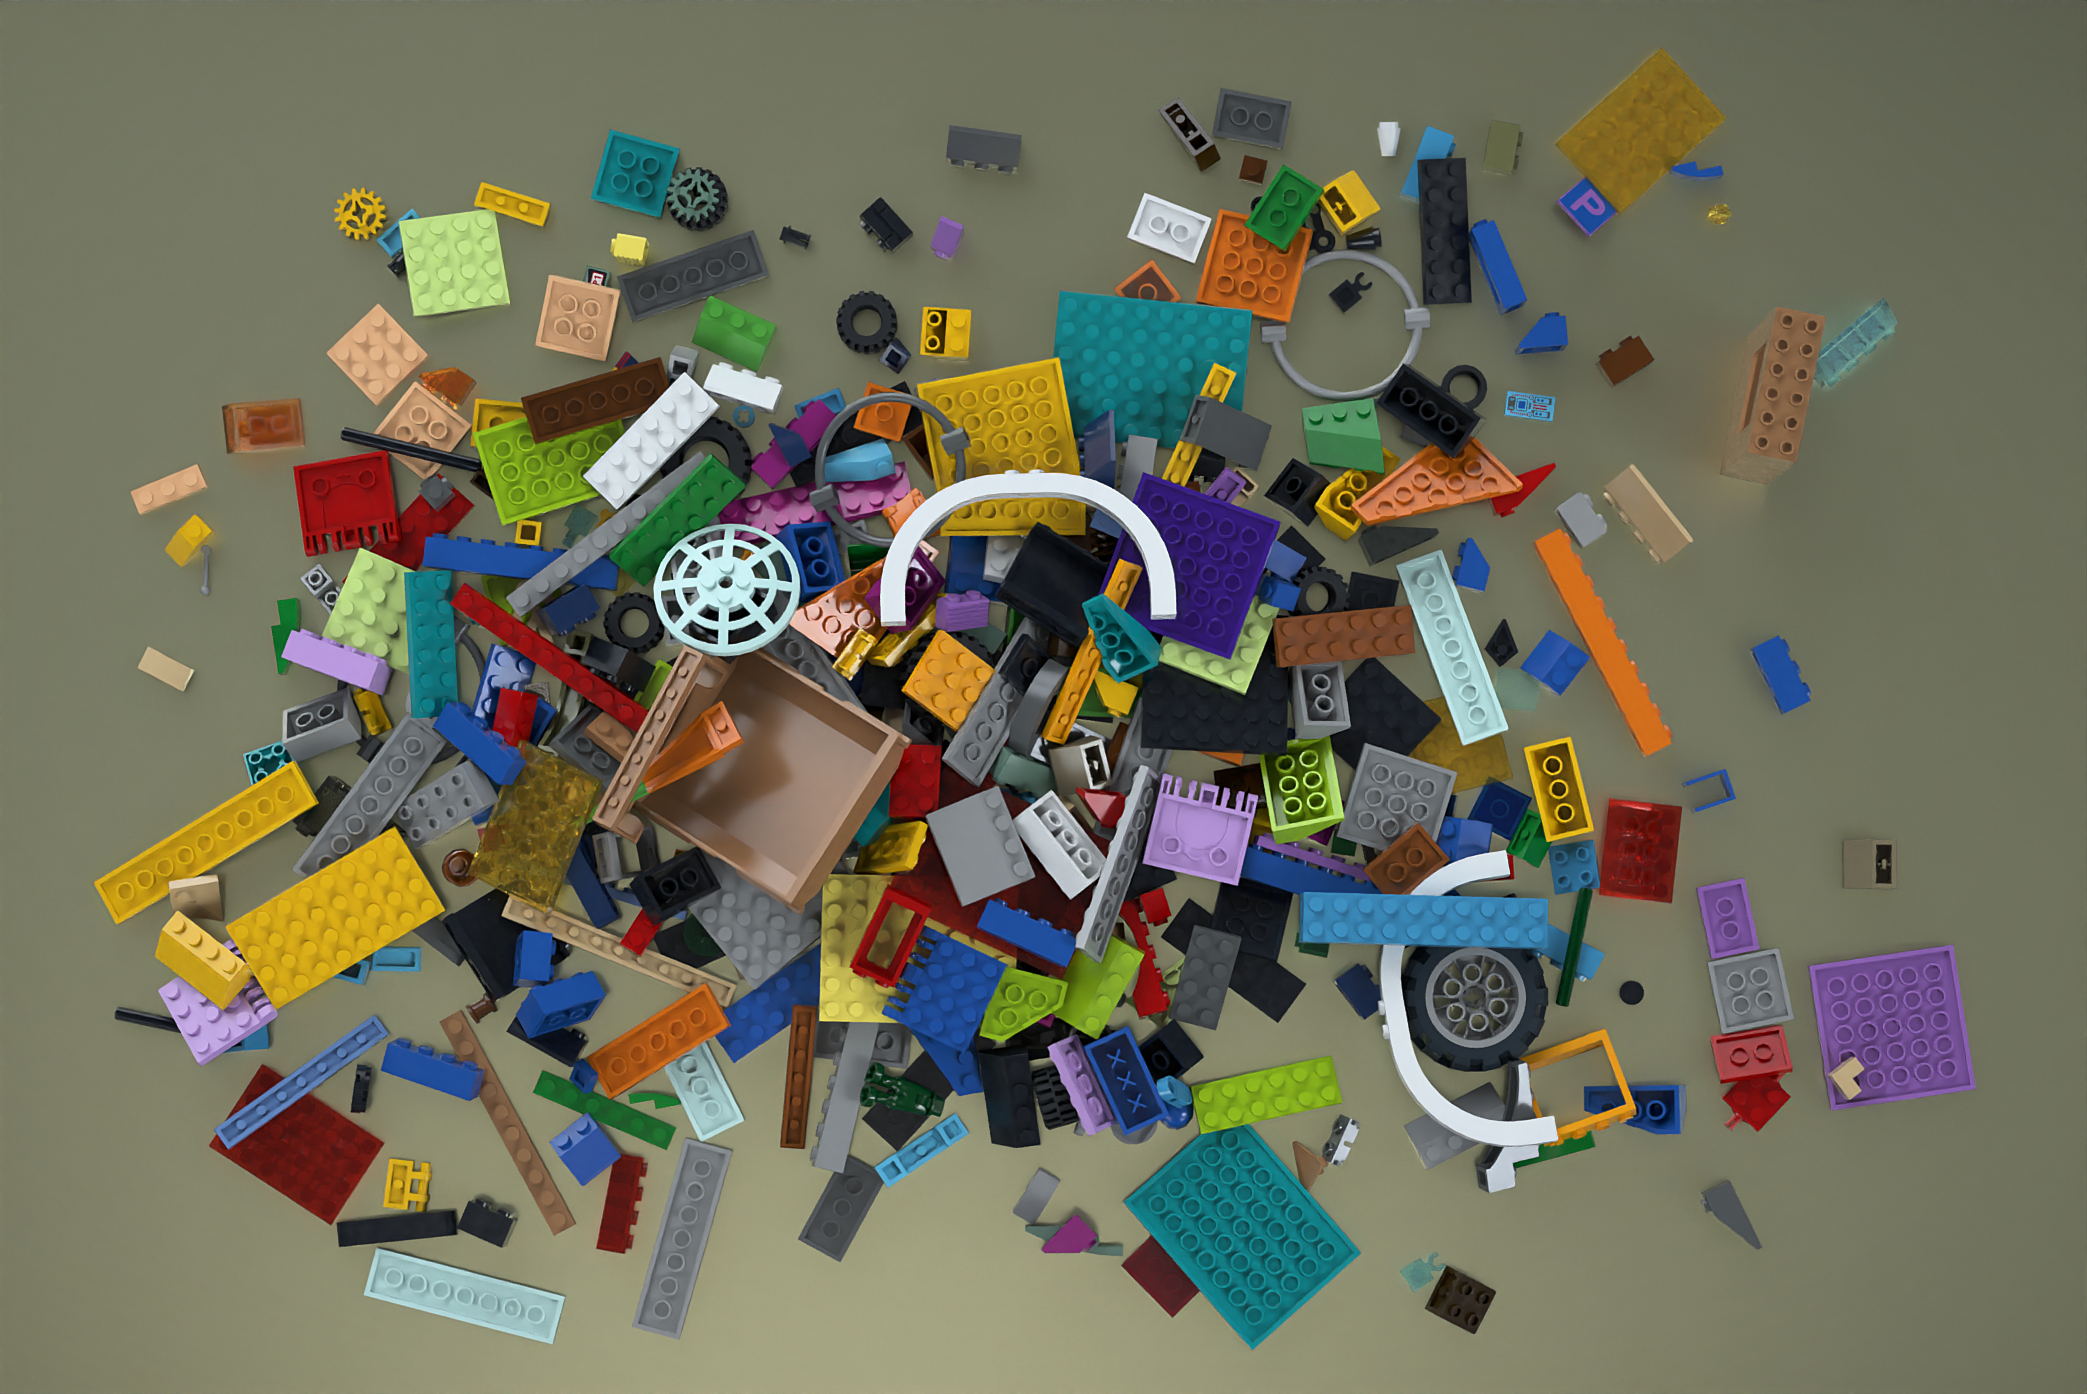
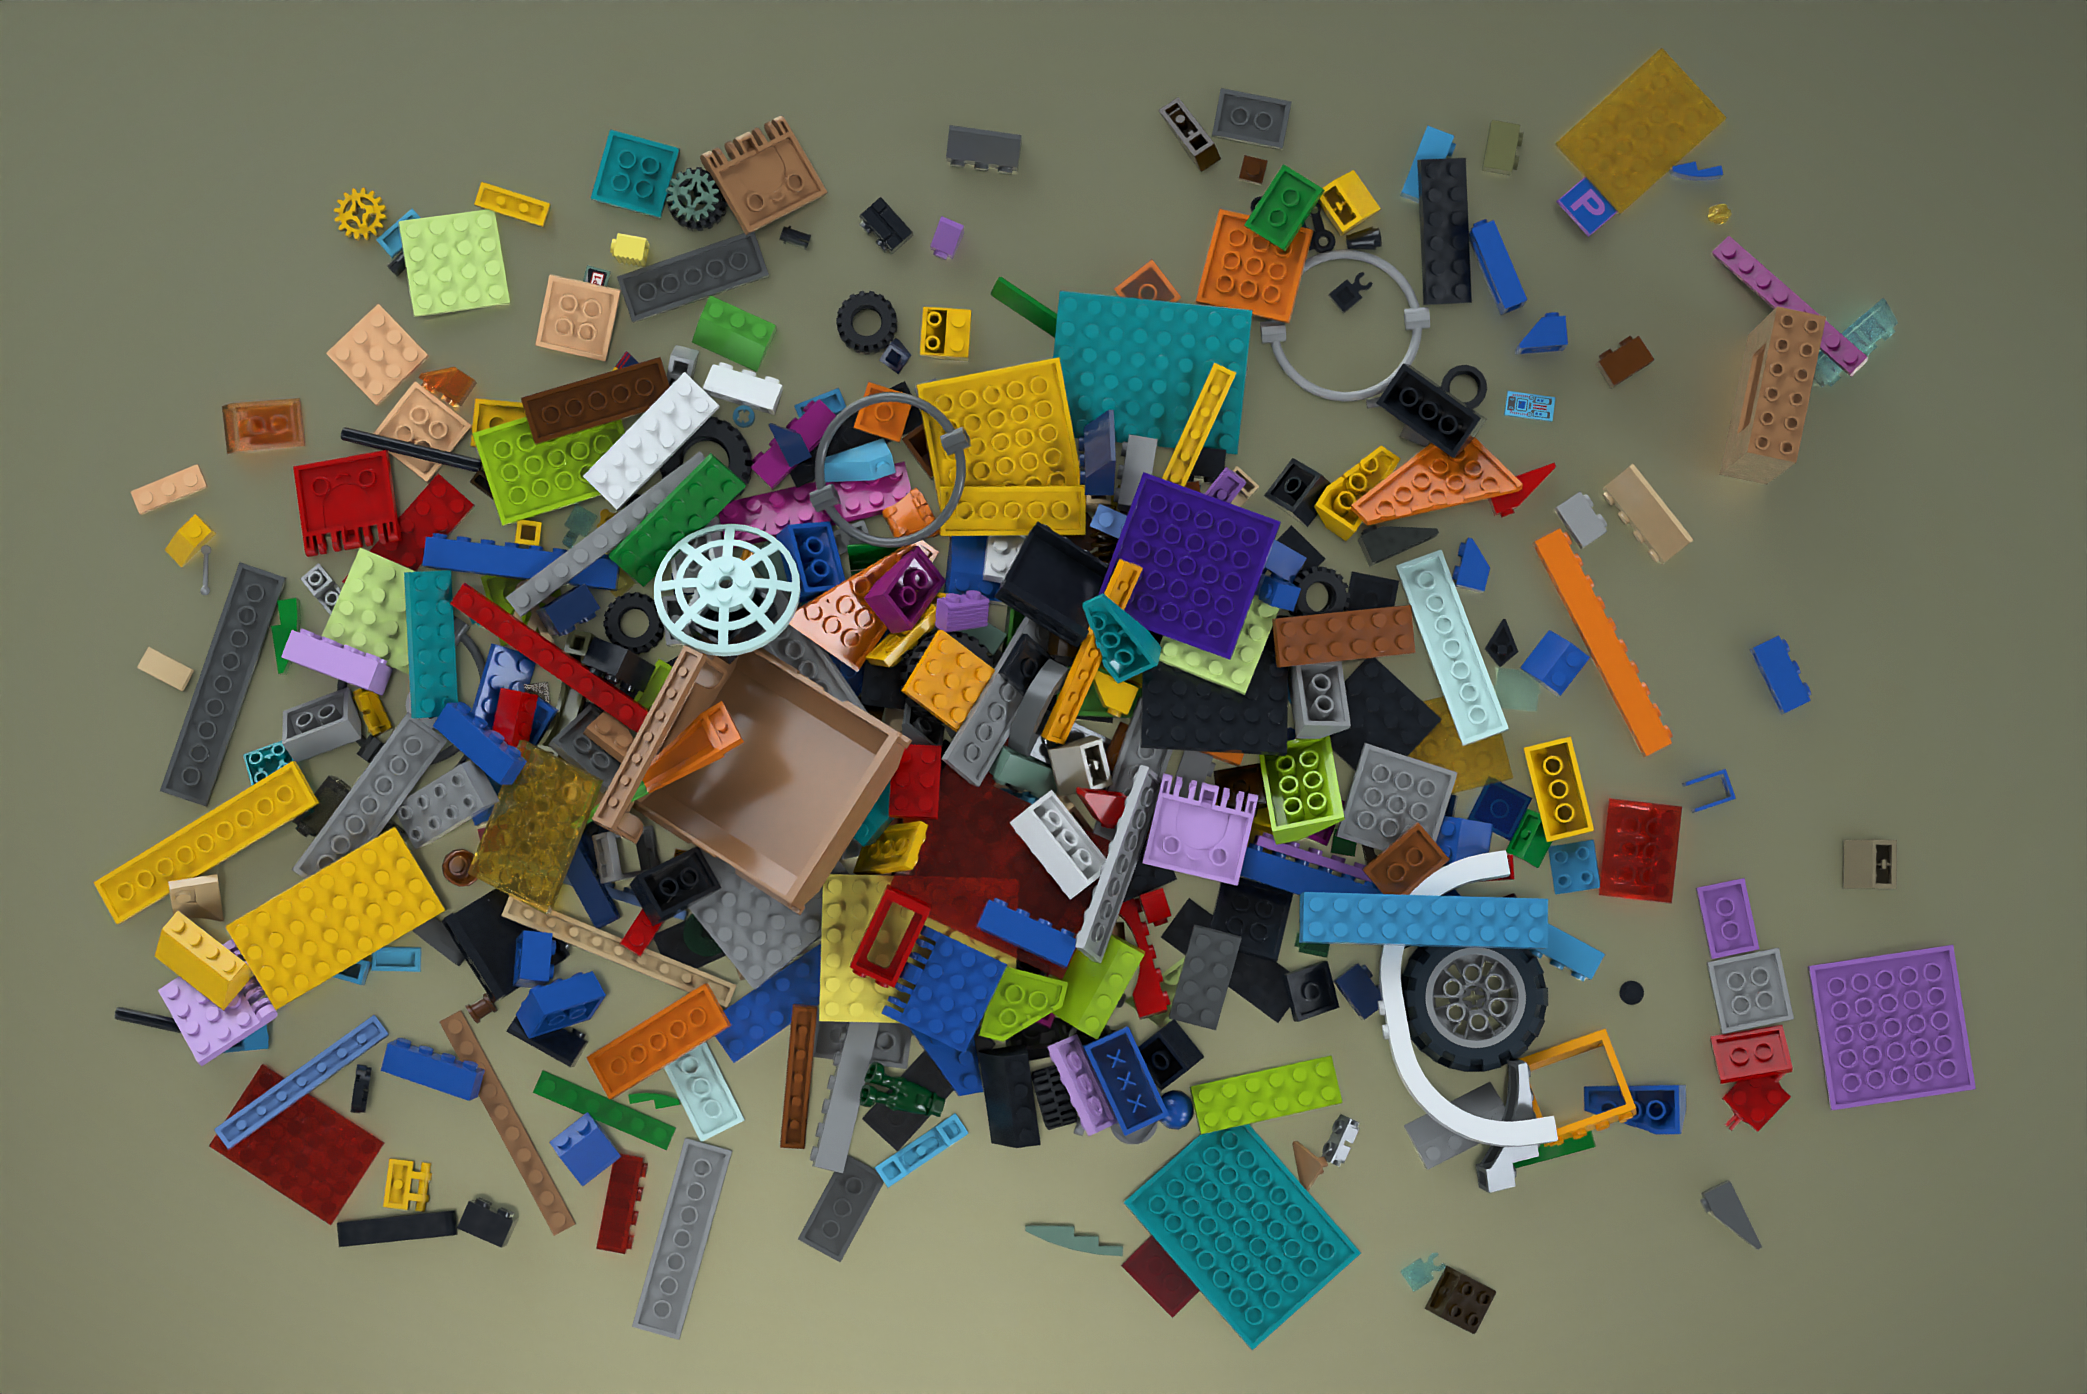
(223, 684): none -> dark grey plate
(437, 491): dark grey brick -> none
(464, 1295): light aqua plate -> none
(583, 1076): blue plate -> none
(764, 176): none -> medium nougat hinge
(855, 654): yellow hinge -> none
(980, 846): light grey slope -> none
(1025, 305): none -> green slope
(1029, 485): white arch -> none
(1036, 1196): light grey slope -> none
(1071, 1237): magenta slope -> none
(1169, 228): white plate -> none
(1174, 1091): dark azure piece -> none
(1195, 767): none -> light grey brick
(1226, 432): dark grey panel -> none
(1310, 991): none -> black plate
(1344, 435): green wedge -> none
(1388, 137): white cone -> none
(1574, 947): dark green axle -> none
(1776, 294): none -> magenta plate
(1843, 1077): tan piece -> none

